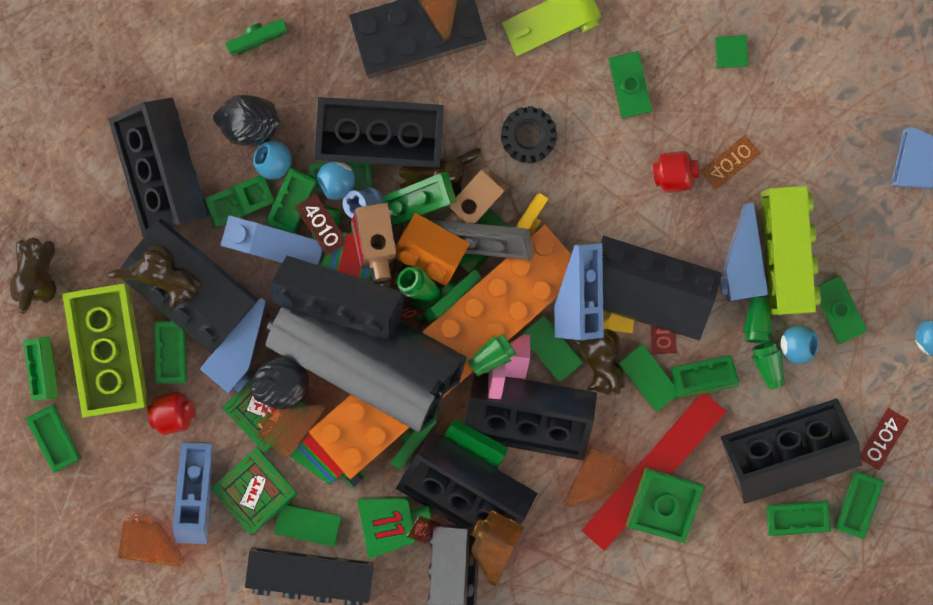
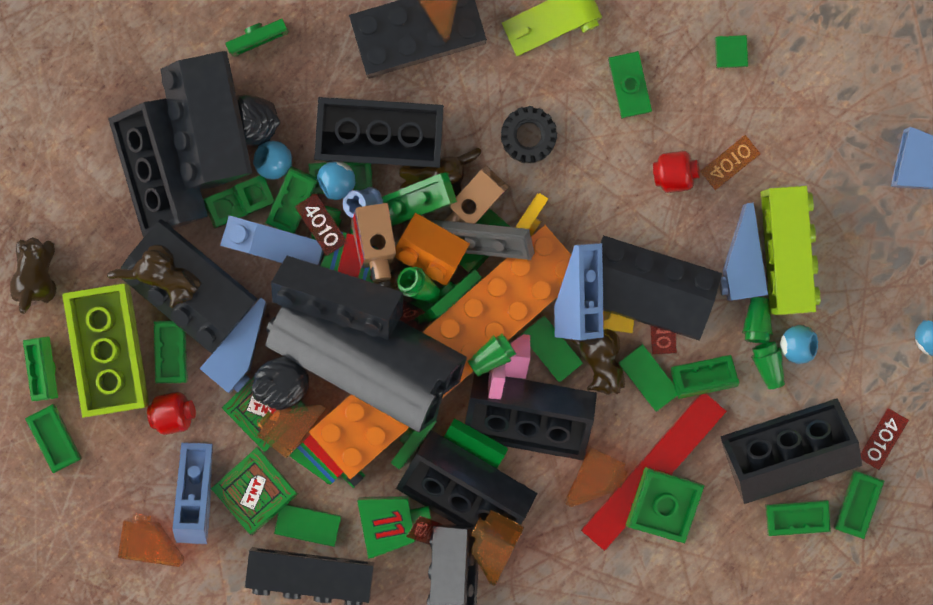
(206, 121): none -> black slope
(840, 310): green plate -> none

